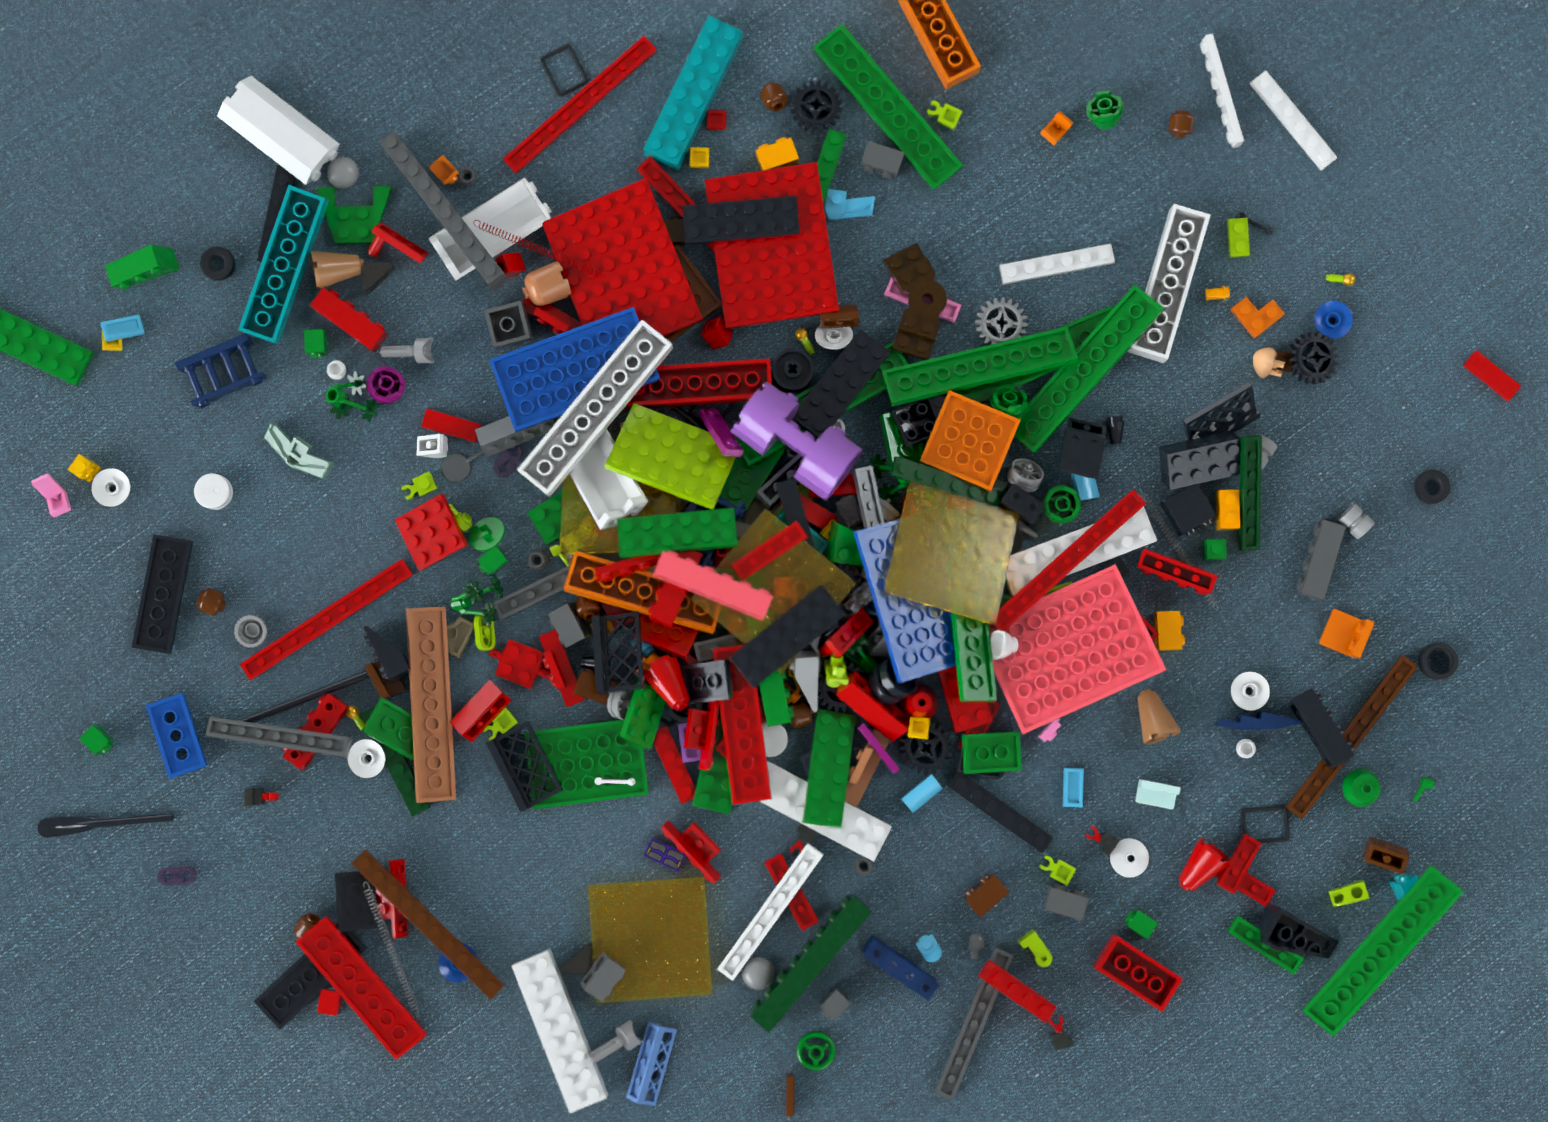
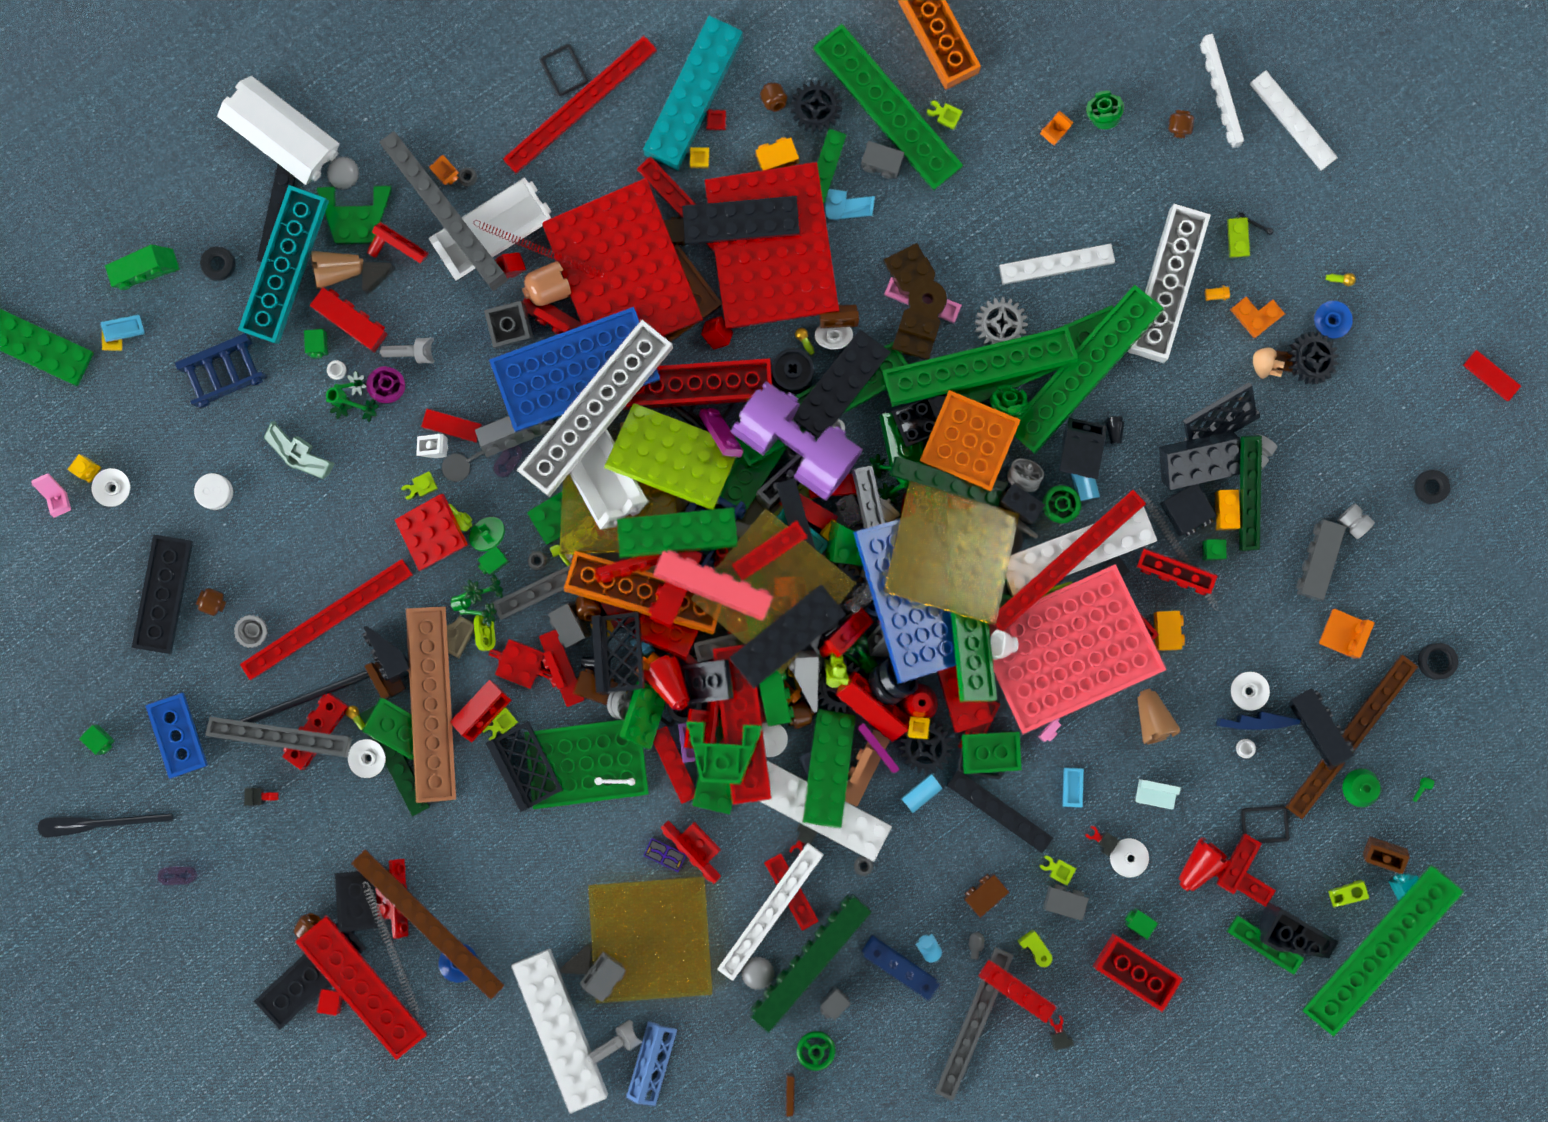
(722, 761): none -> green wing

